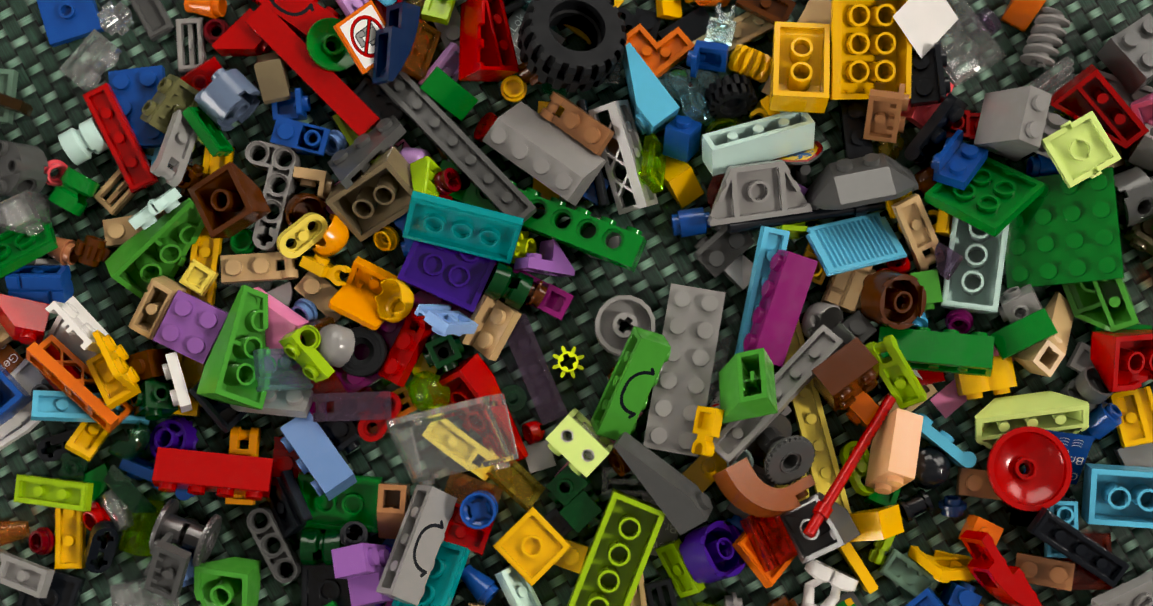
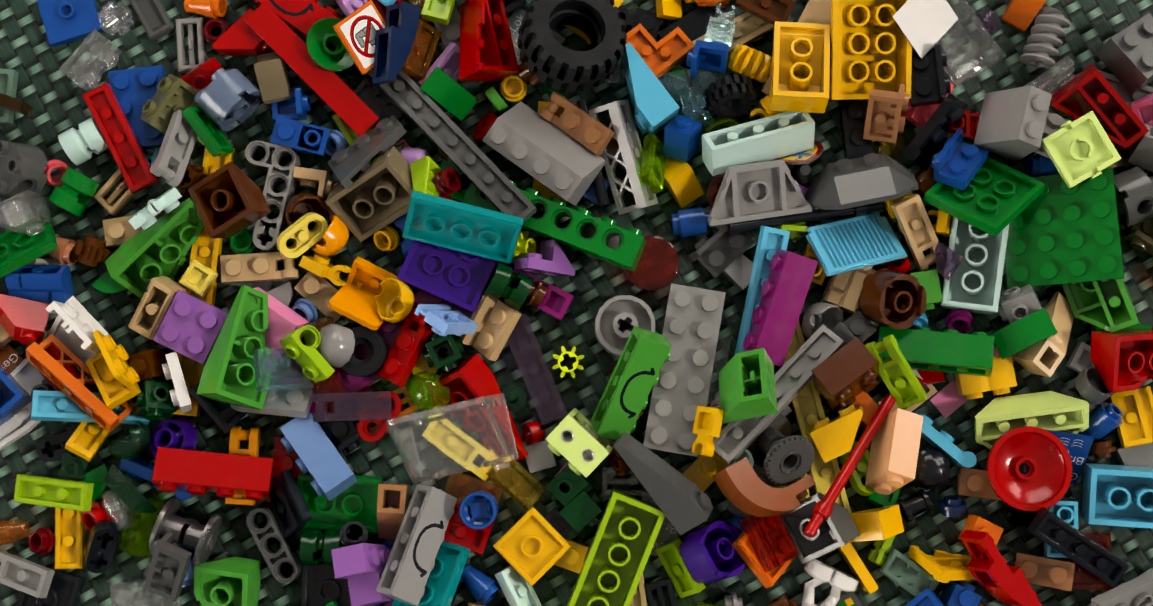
(108, 285): none -> green tile
(496, 99): none -> bright green tile
(656, 265): none -> clear red tile
(836, 435): none -> yellow slope
(1102, 449): none -> reddish brown plate

